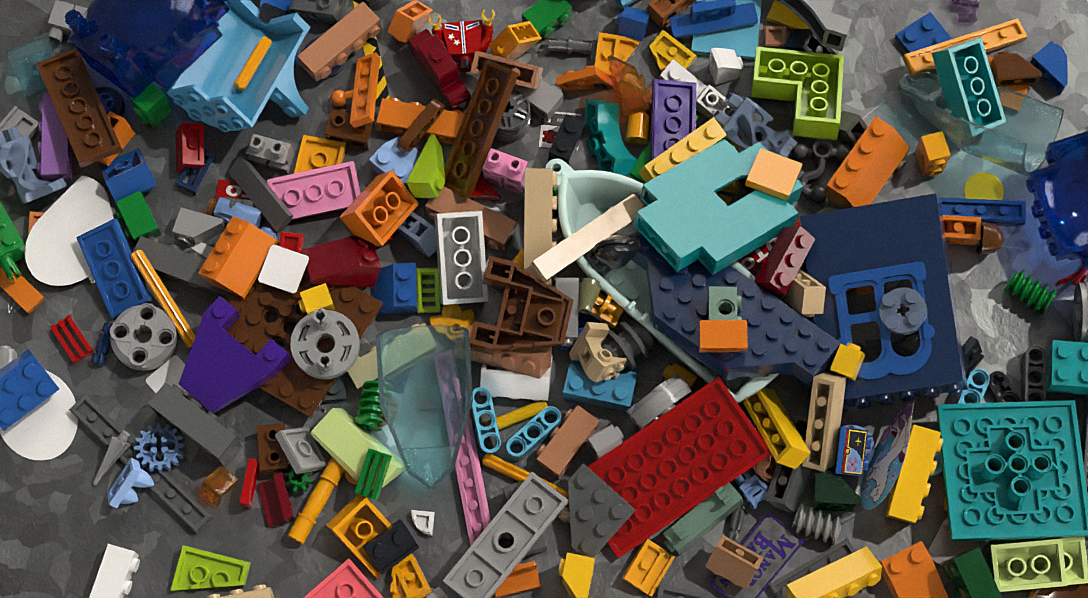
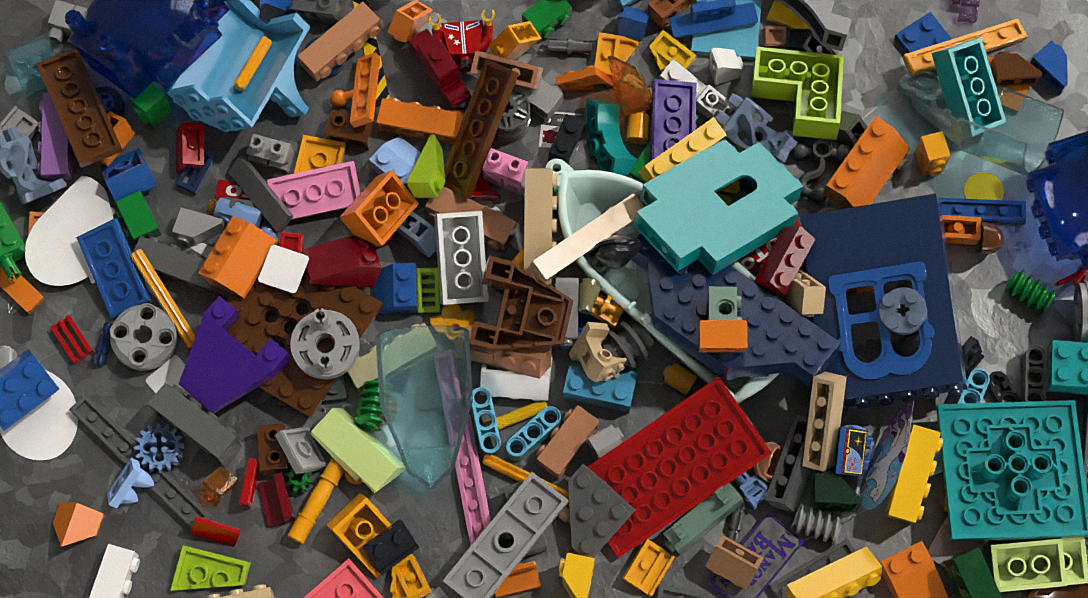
(76, 522): none -> orange slope
(115, 450): light grey piece -> none
(215, 531): none -> red slope
(316, 298): yellow brick -> none
(365, 471): green tile -> none
(420, 126): reddish brown beam -> none
(423, 521): white tile -> none
(659, 401): light grey piece -> none
(773, 174): light orange tile -> none
(776, 428): yellow brick -> none
(848, 361): yellow brick -> none

